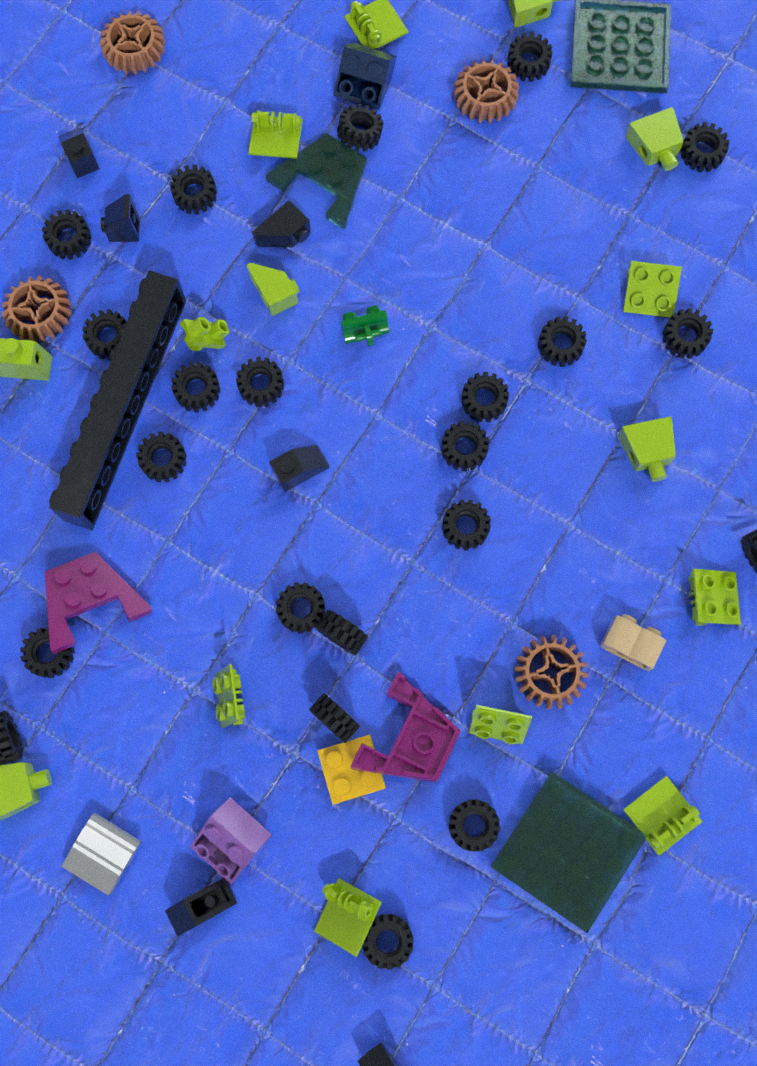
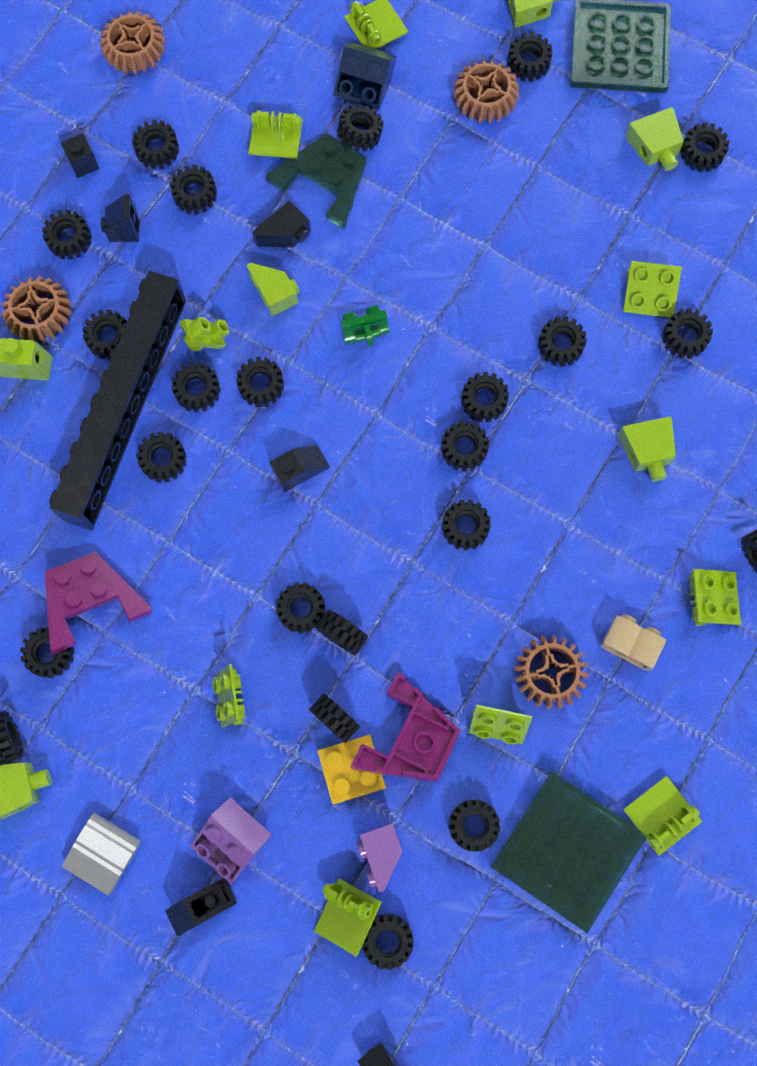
(151, 133): none -> black tyre
(383, 852): none -> medium lavender slope

